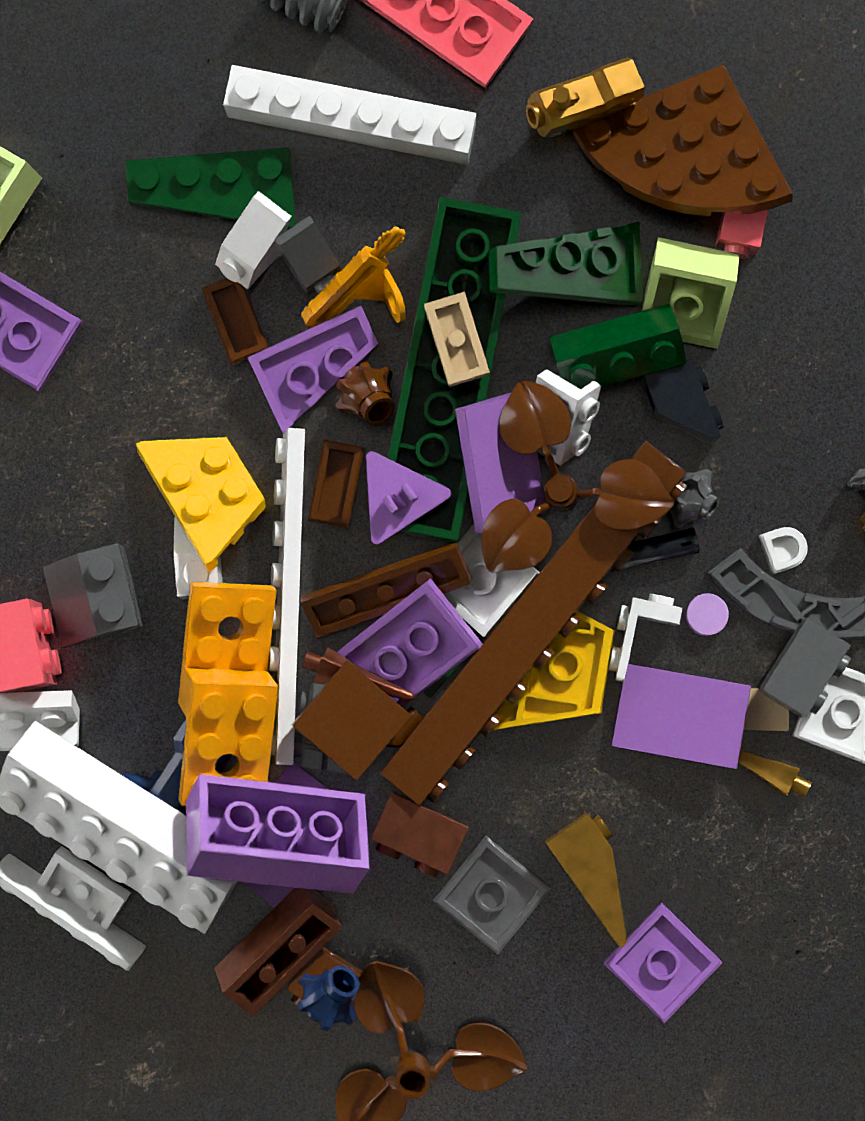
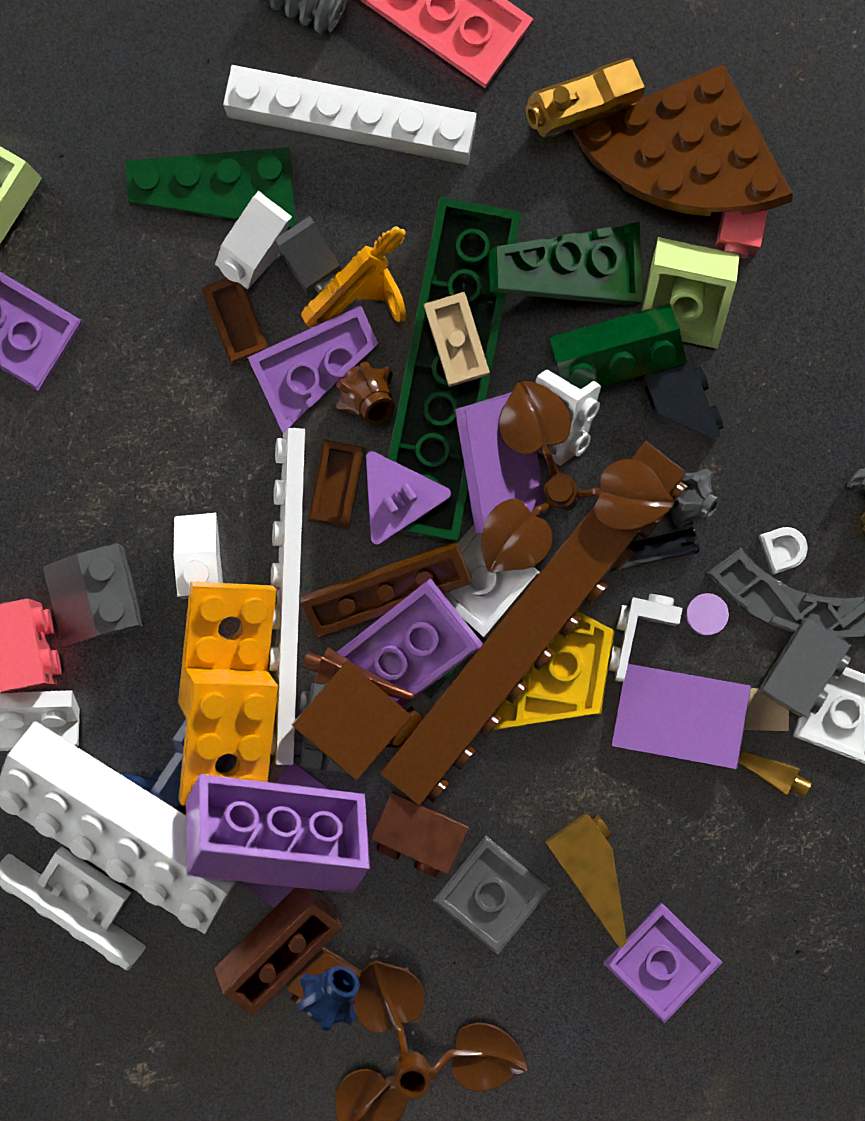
(204, 490): yellow wing -> none

